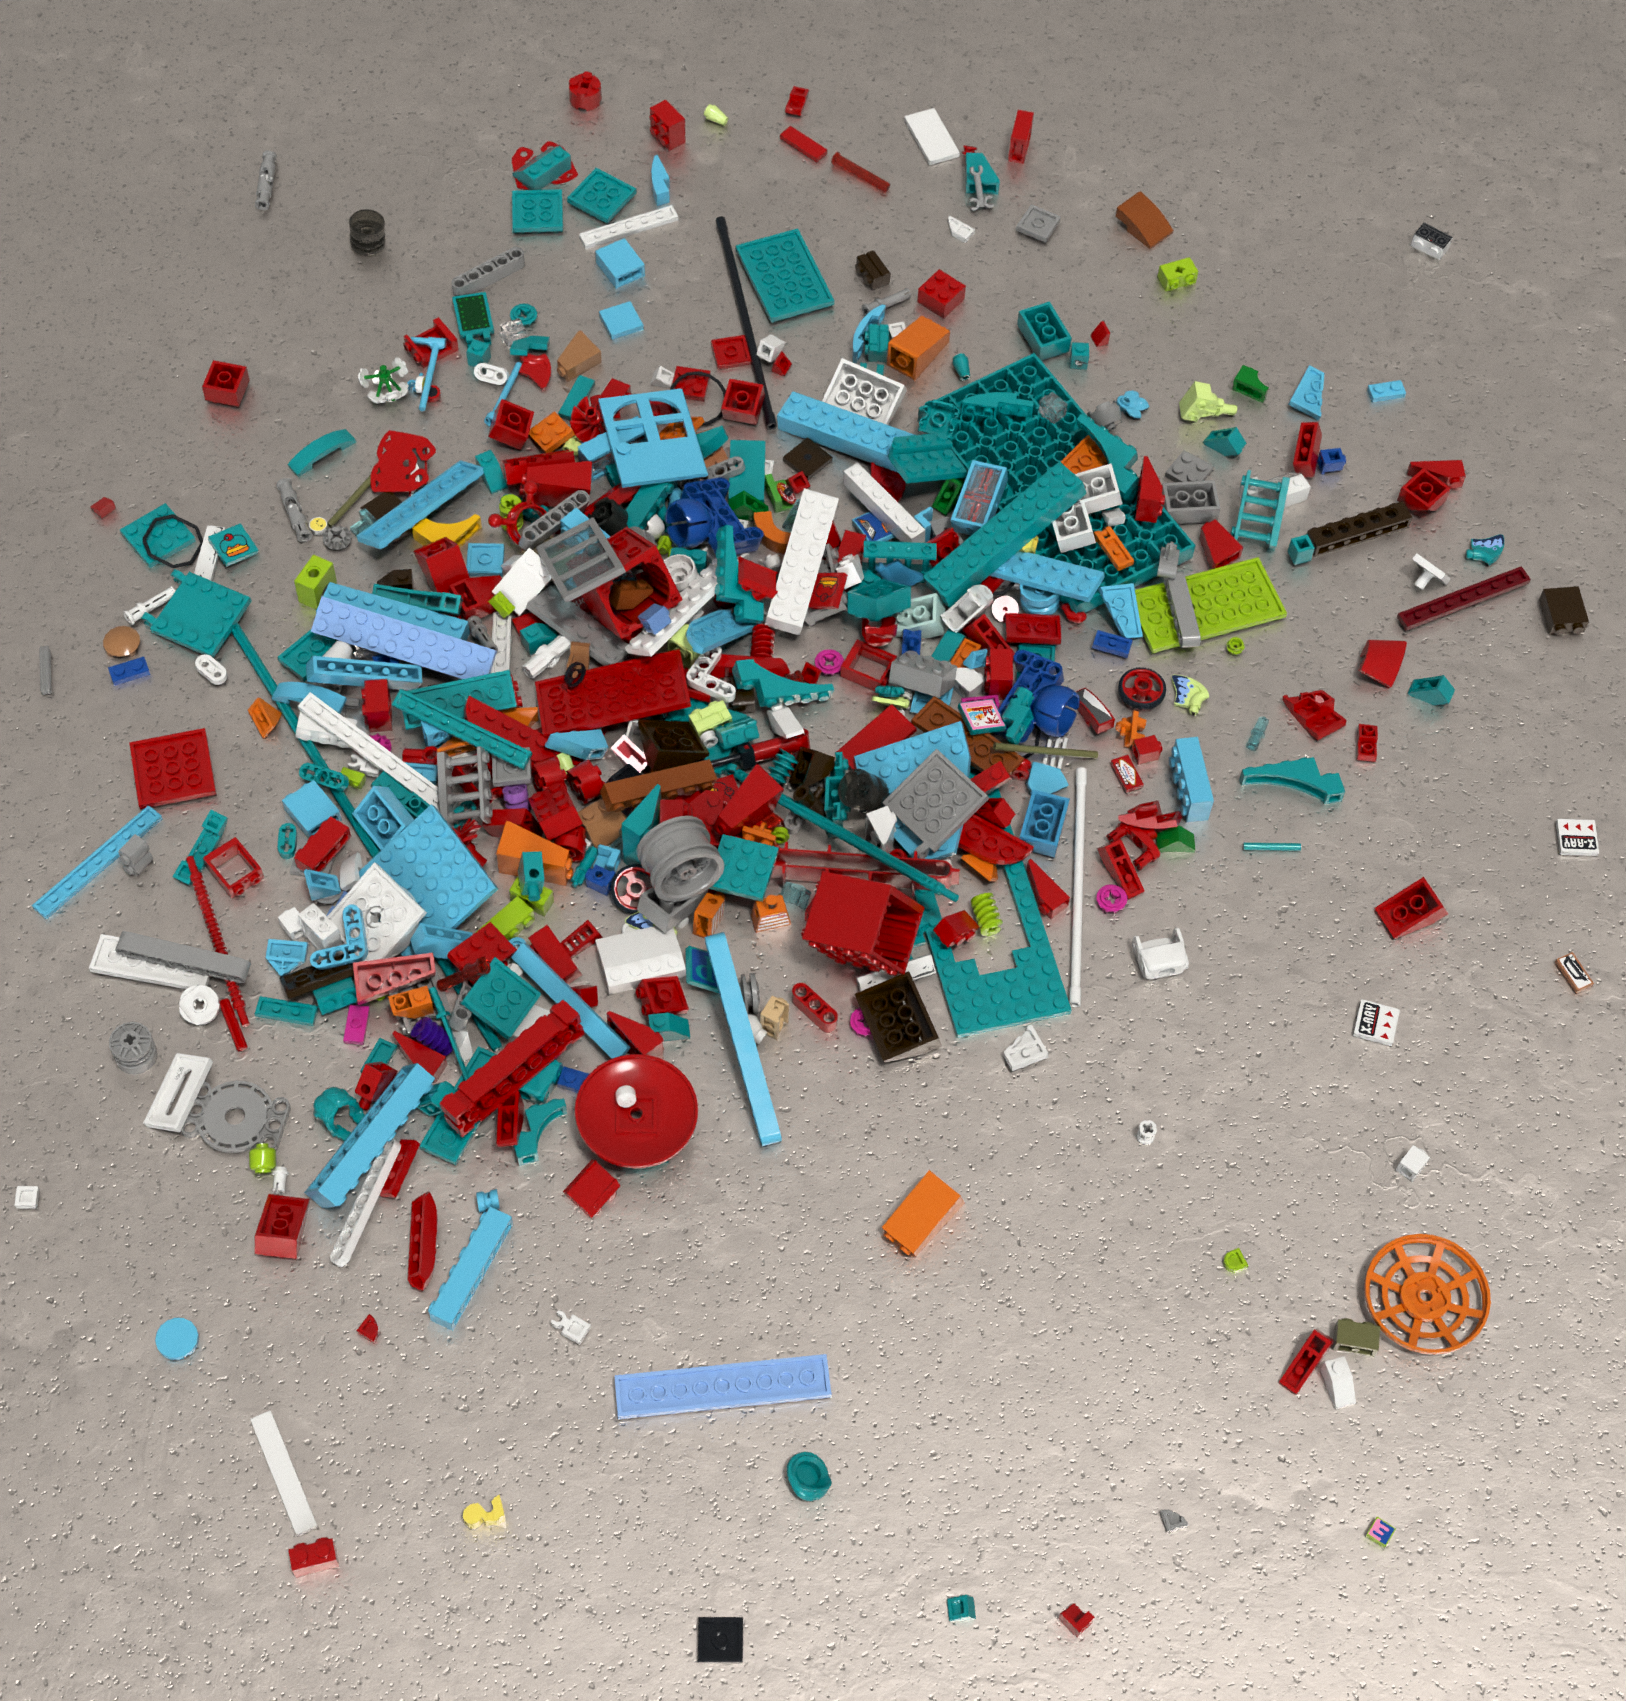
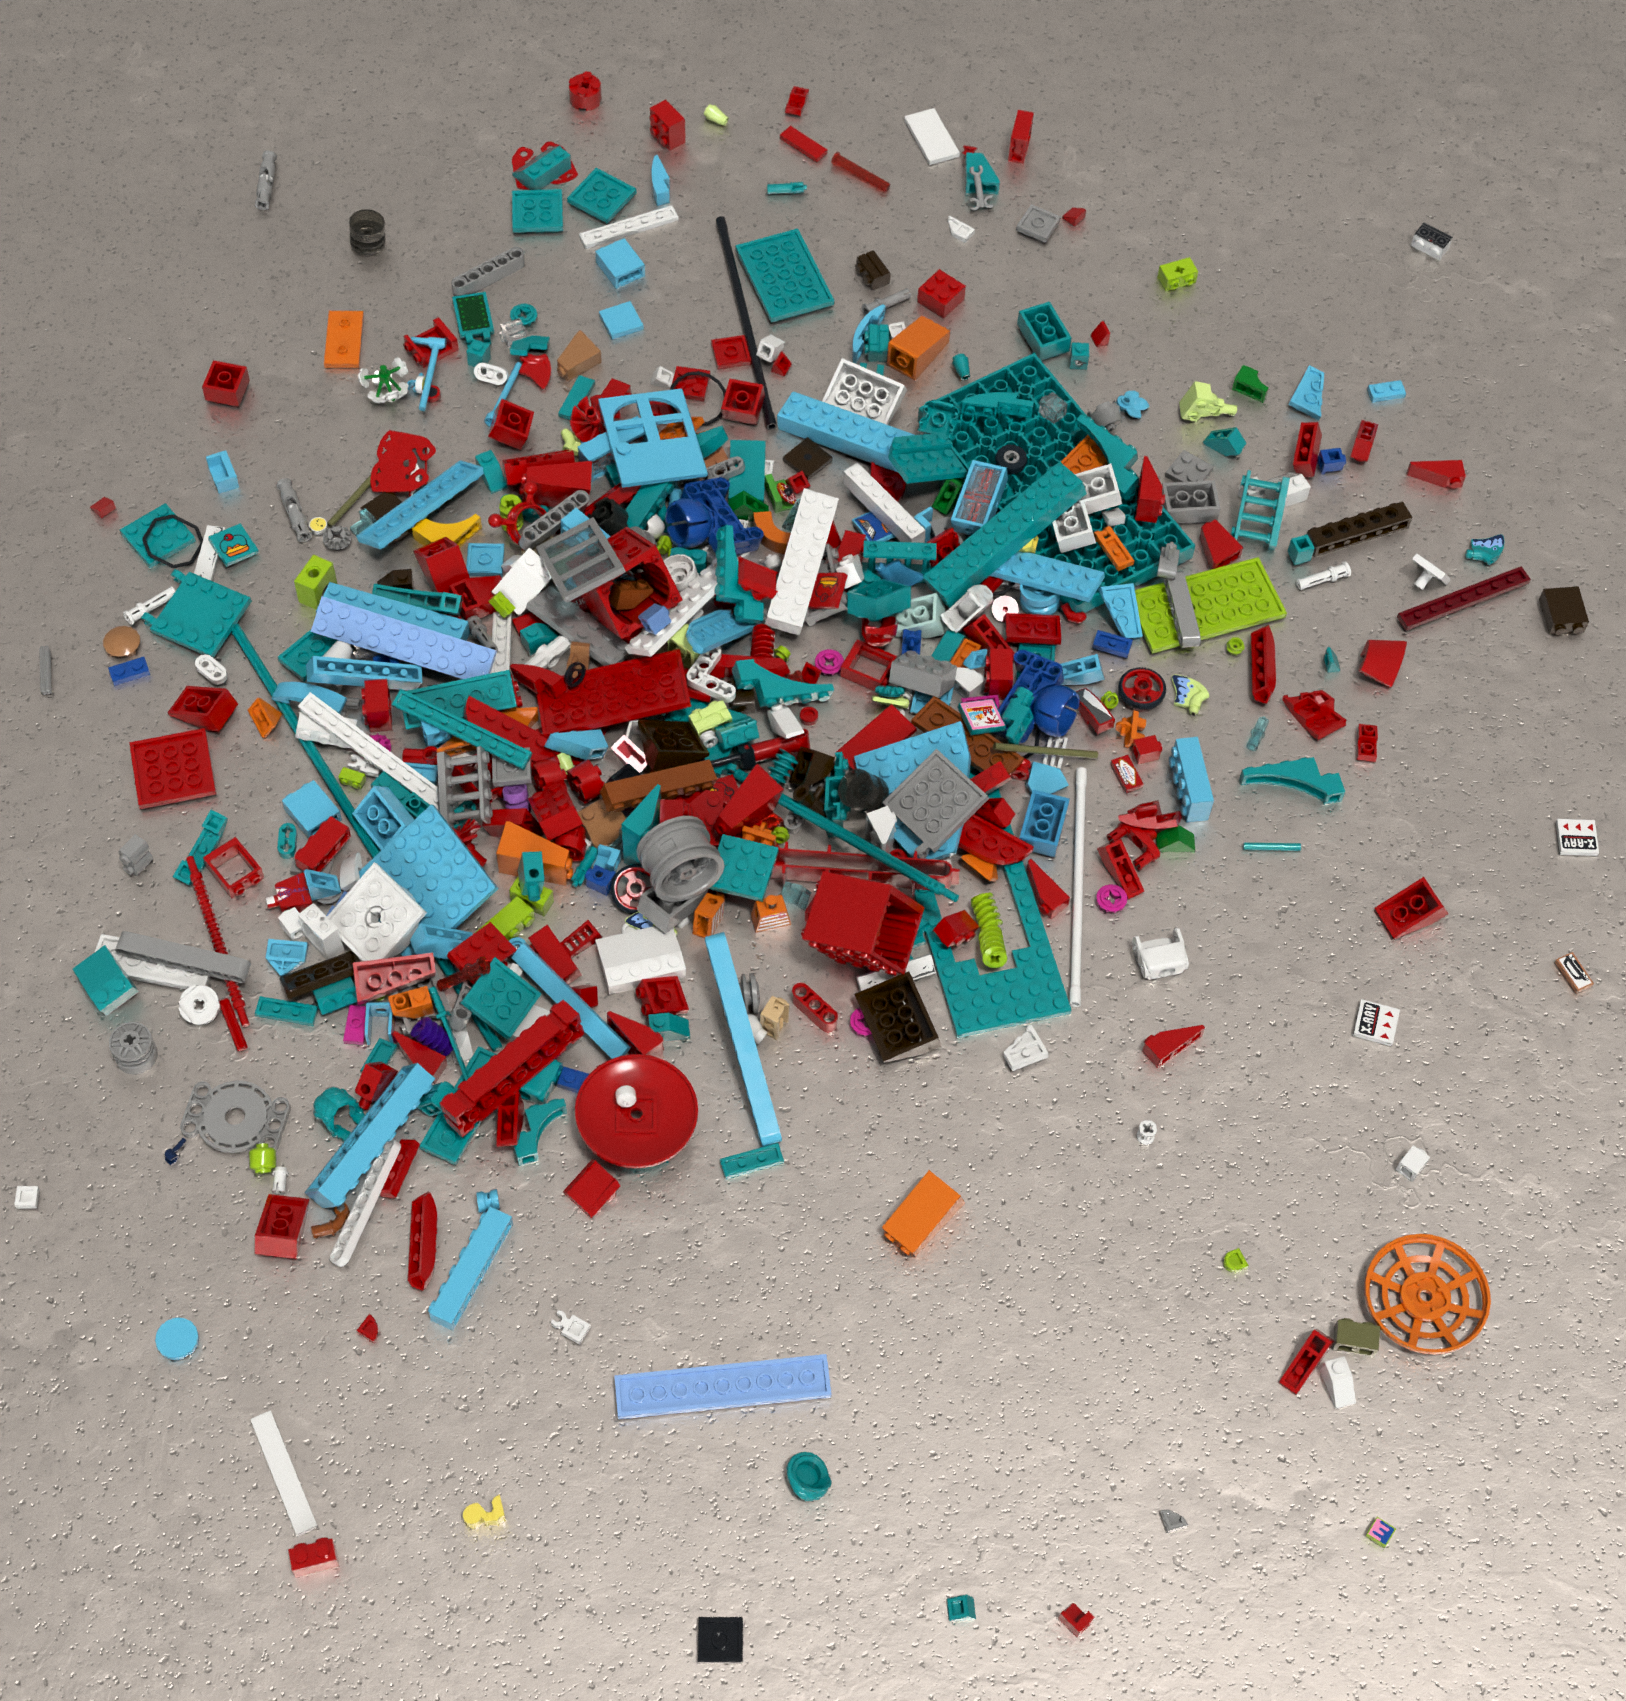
(95, 863): medium azure tile -> none
(105, 980): none -> teal slope
(170, 1154): none -> dark blue hand
(182, 1063): white piece -> none
(204, 707): none -> red slope
(222, 472): none -> medium azure panel
(290, 894): none -> red torso
(319, 448): teal slope -> none
(331, 774): teal beam -> none
(332, 1226): none -> dark orange piece
(343, 339): none -> orange plate
(352, 943): medium azure beam -> none
(372, 1012): none -> medium azure piece
(539, 679): none -> red slope
(551, 433): orange plate -> none
(699, 969): tile -> none
(751, 1161): none -> teal tile
(782, 652): none -> lime plate
(792, 187): none -> teal piece
(808, 716): none -> red tile
(992, 947): none -> lime piece
(1011, 451): none -> black bush
(1074, 215): none -> red slope
(1083, 671): none -> medium azure slope
(1113, 699): none -> lime plate
(1144, 220): dark orange slope -> none
(1170, 1043): none -> red slope
(1263, 664): none -> red brick
(1331, 573): none -> white pin
(1331, 661): none -> teal slope
(1364, 441): none -> red slope
(1424, 492): red slope -> none
(1432, 690): teal slope -> none

